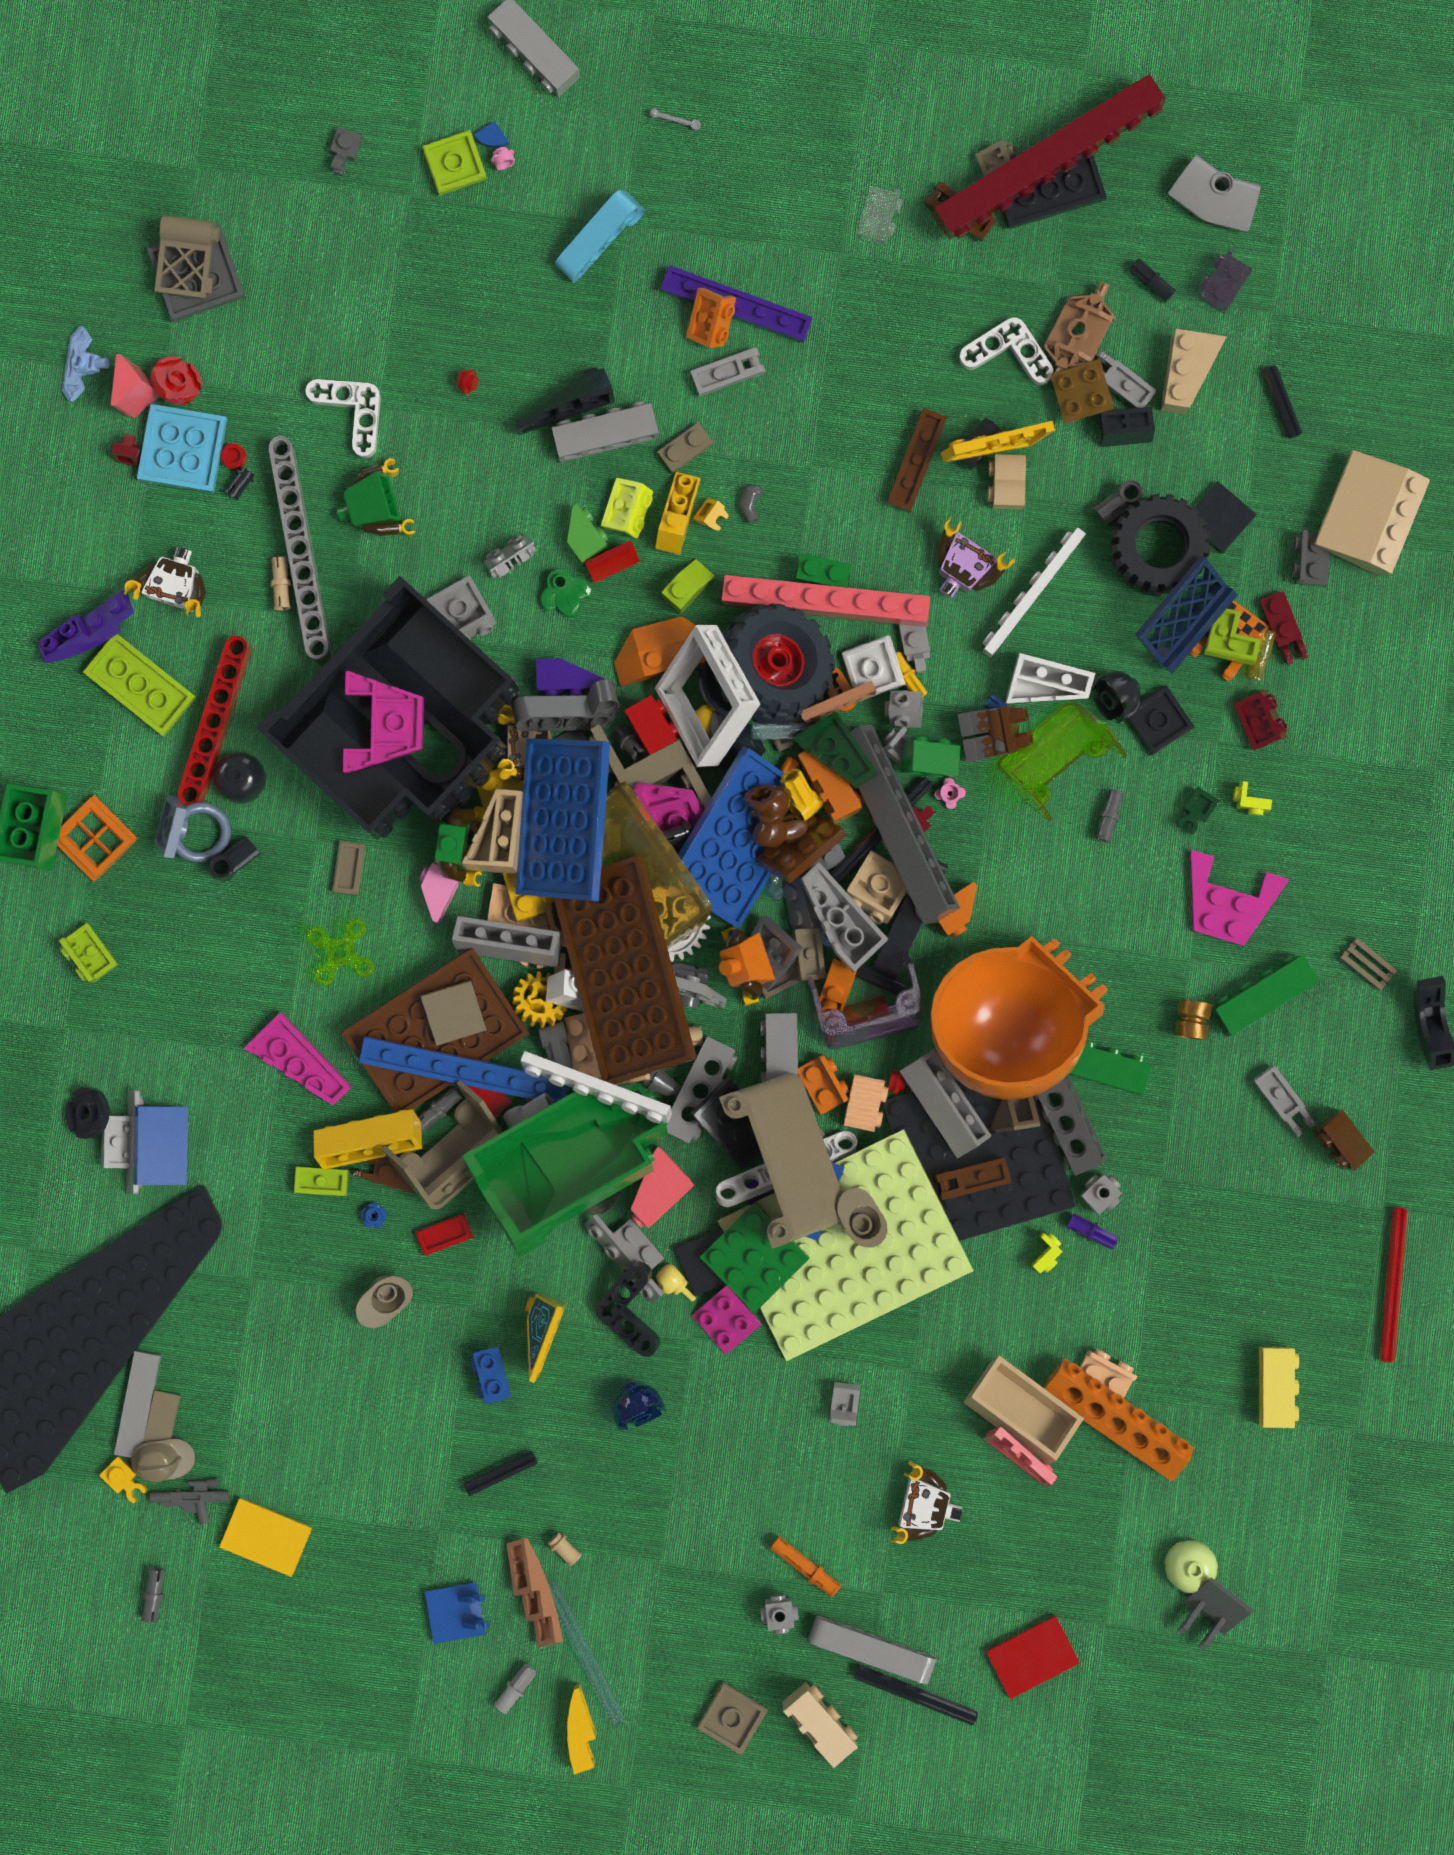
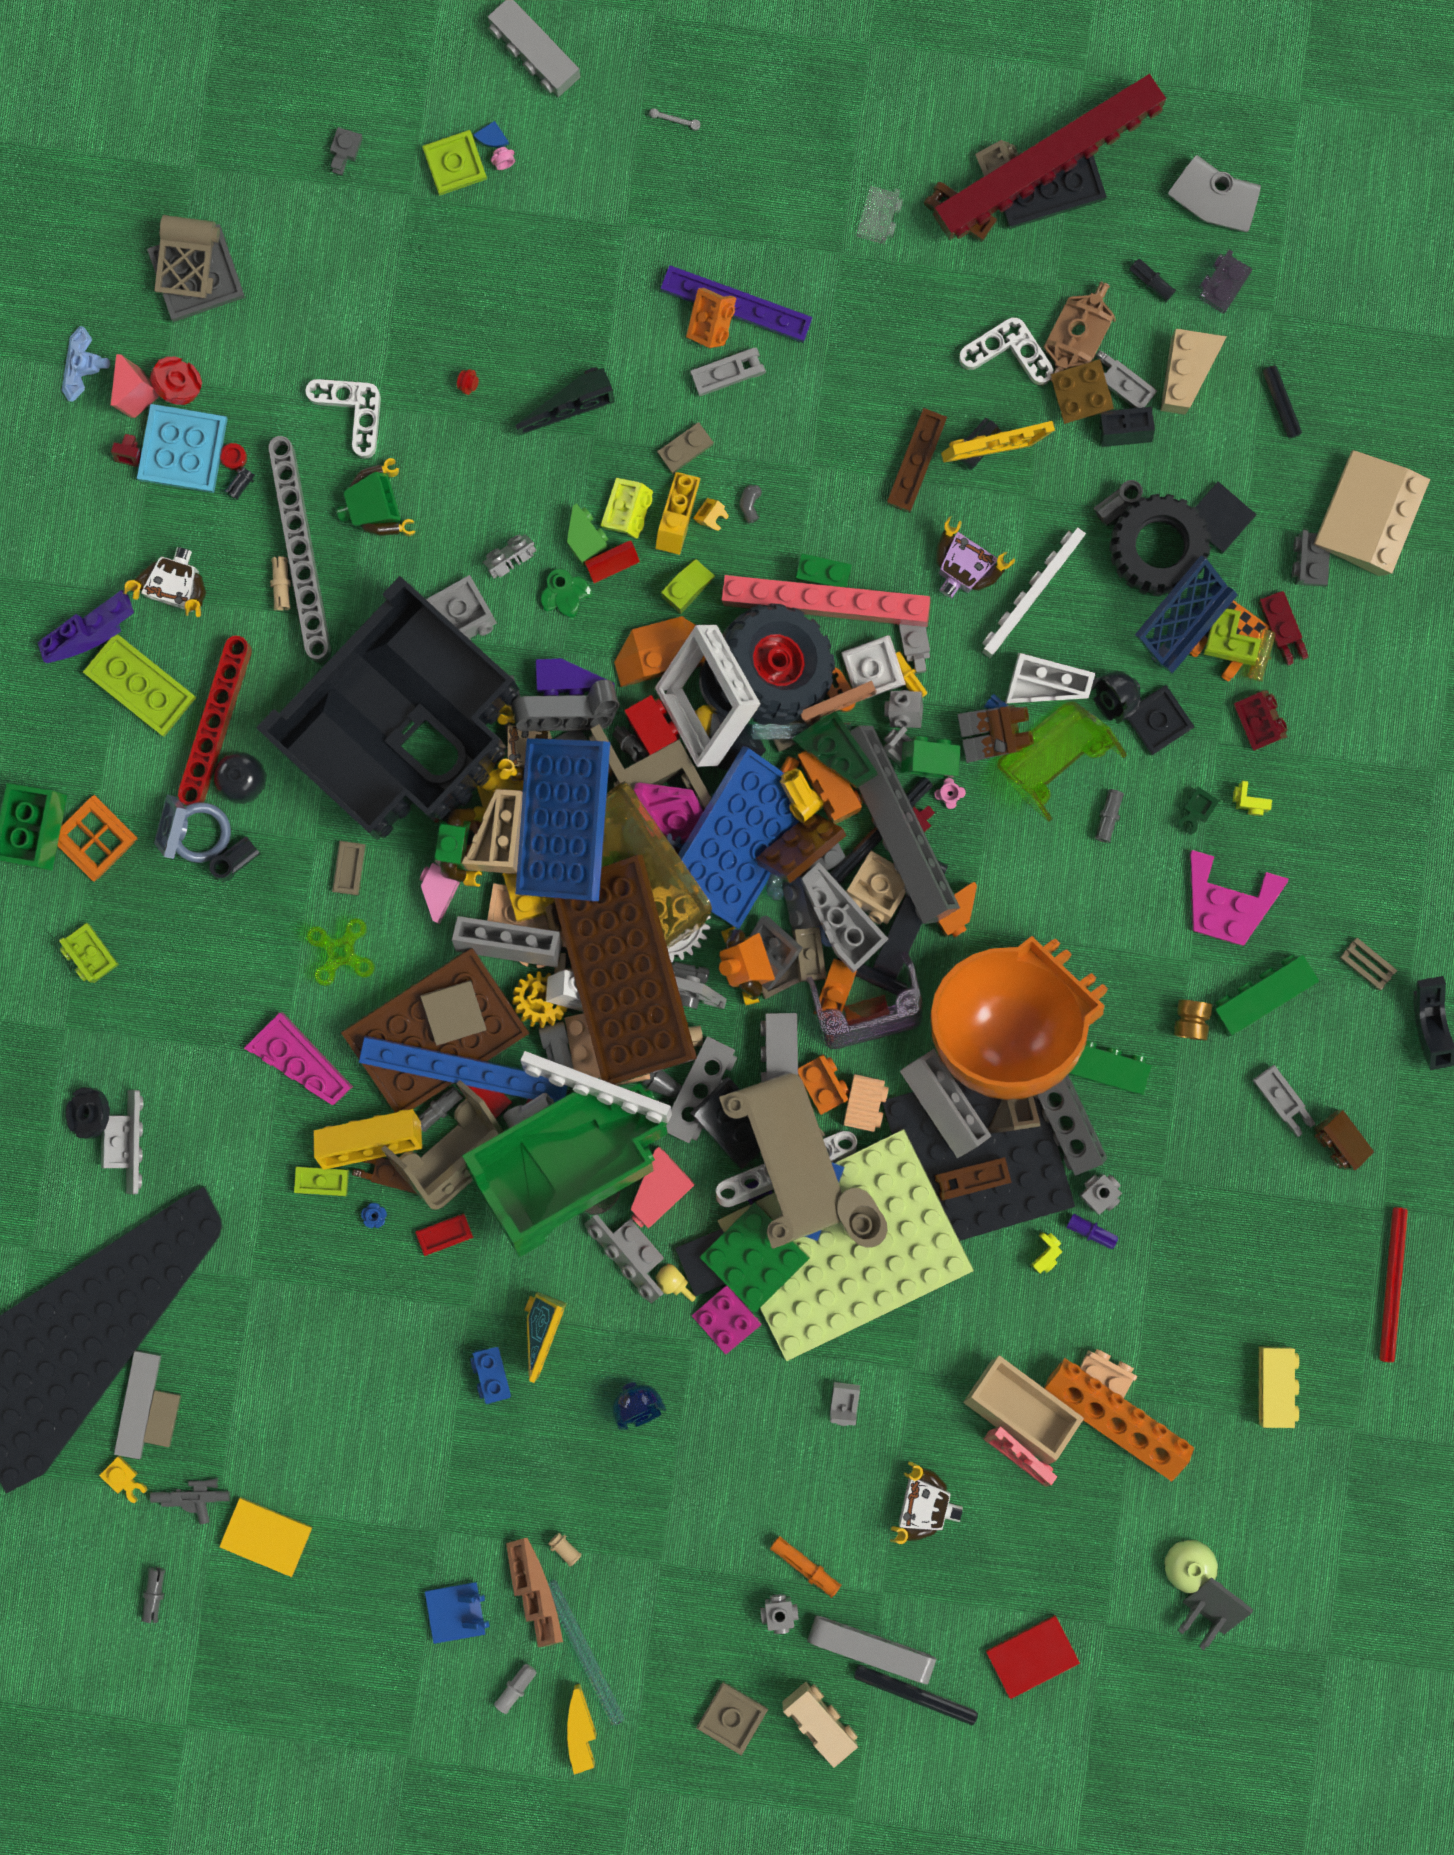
(161, 1145): tile -> none
(163, 1460): dark tan piece -> none
(383, 1300): dark tan piece -> none
(394, 723): dark pink wing -> none
(500, 1473): black axle -> none
(598, 234): medium azure beam -> none
(605, 432): light grey brick -> none
(620, 1312): black beam -> none
(678, 833): black pin -> none
(770, 807): reddish brown animal -> none
(897, 1082): red plate -> none
(1008, 481): tan brick -> none

